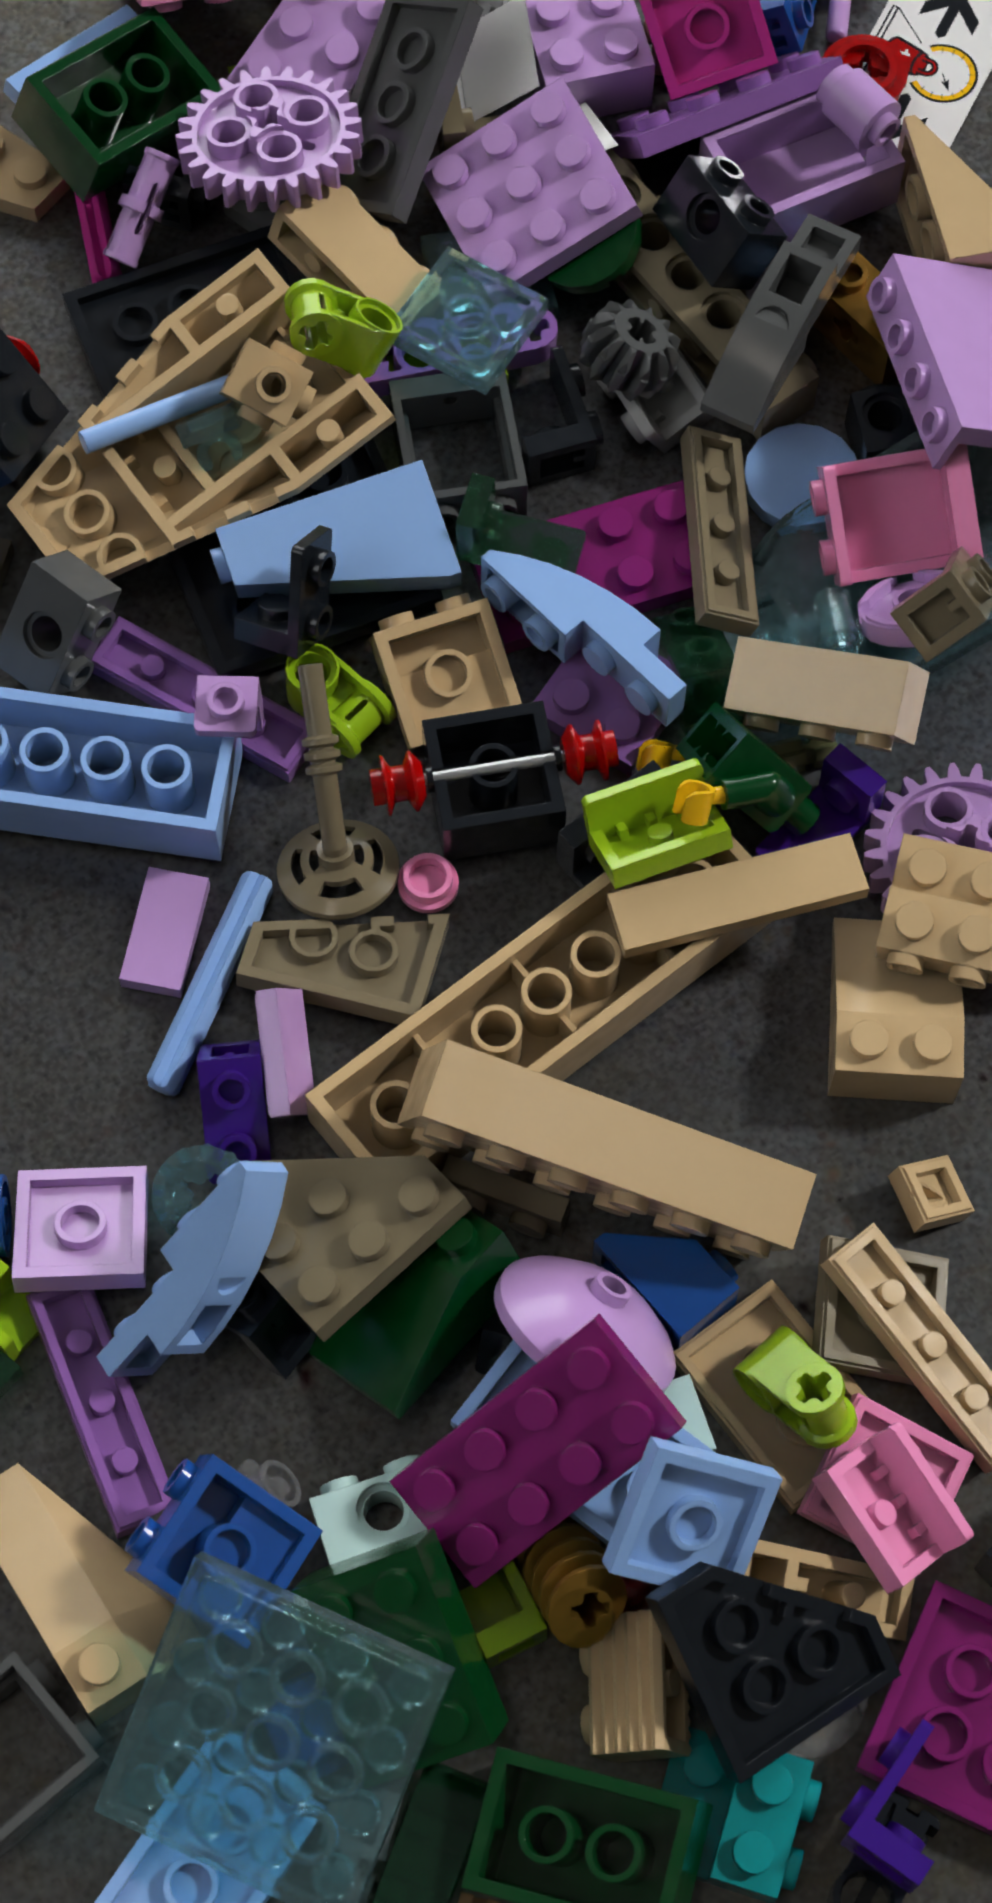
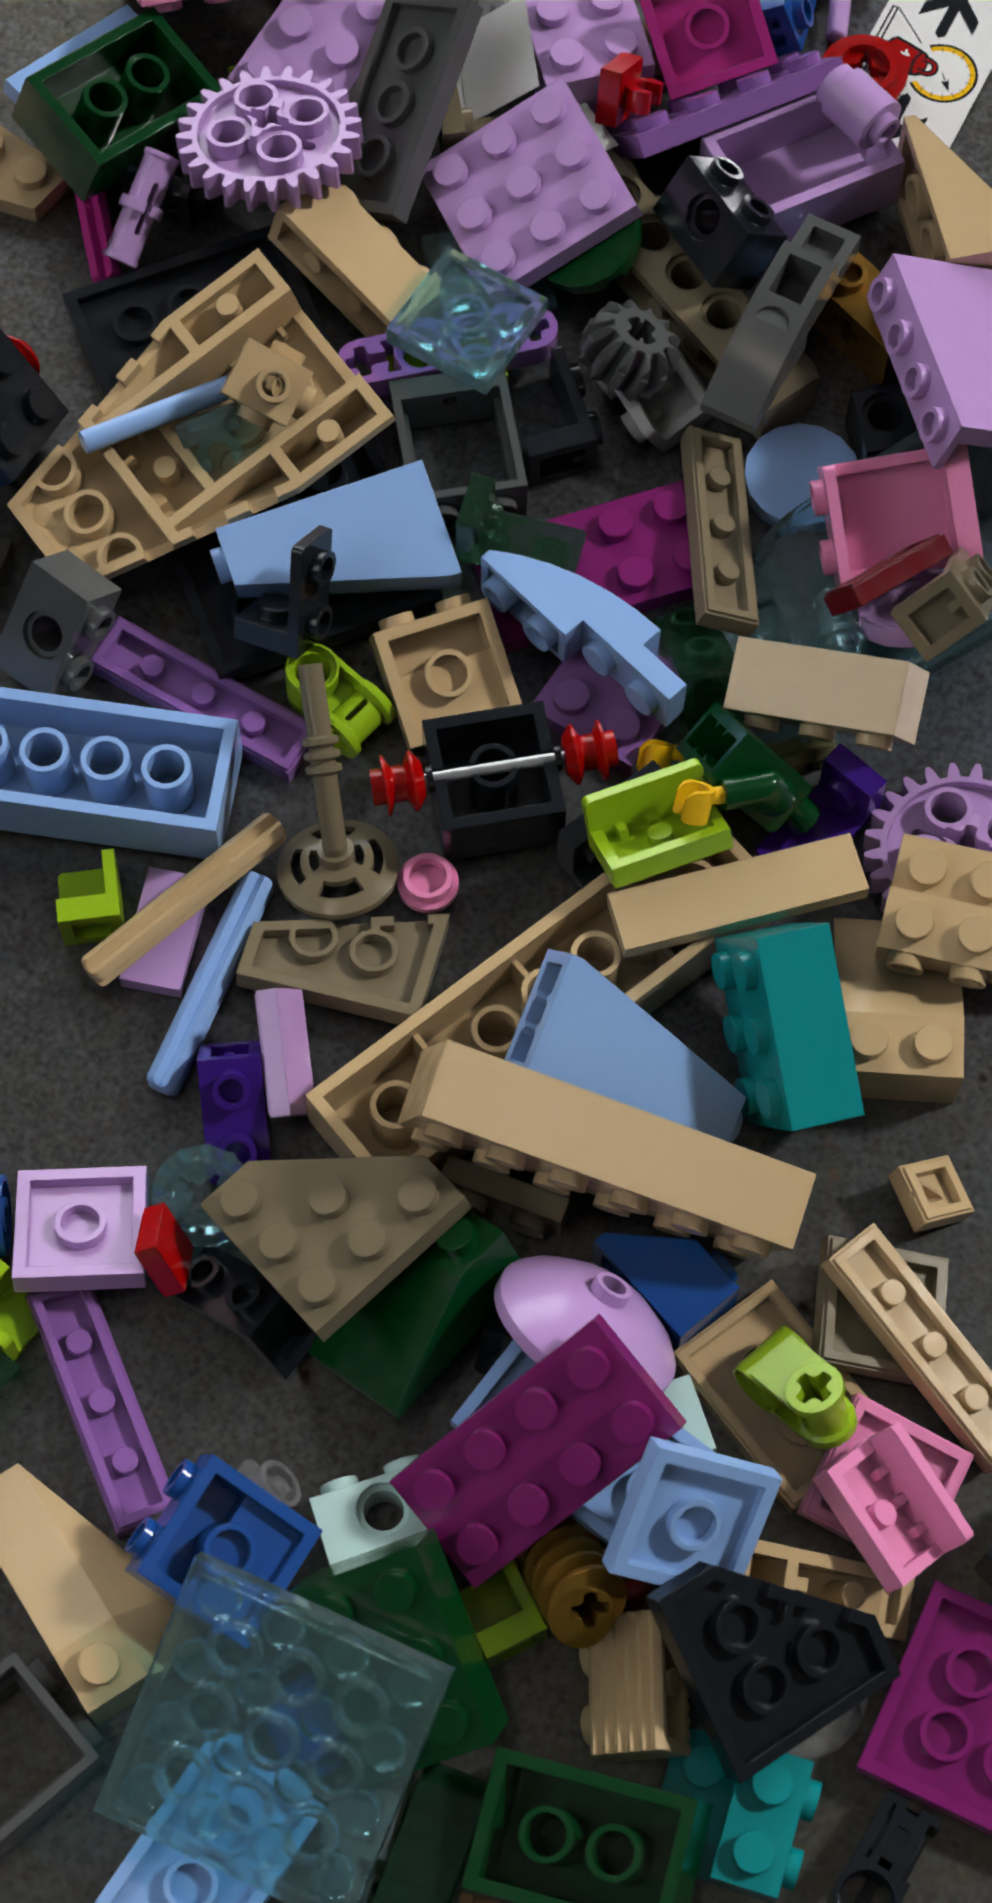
(90, 902): none -> lime panel
(164, 1250): none -> red tile
(183, 899): none -> tan axle
(212, 1266): light blue slope -> none
(228, 706): lavender bracket -> none
(347, 329): lime piece -> none
(604, 1042): none -> light blue slope
(625, 91): none -> red tile
(787, 1026): none -> teal brick
(887, 574): none -> dark red tile
(892, 1848): dark purple bracket -> none

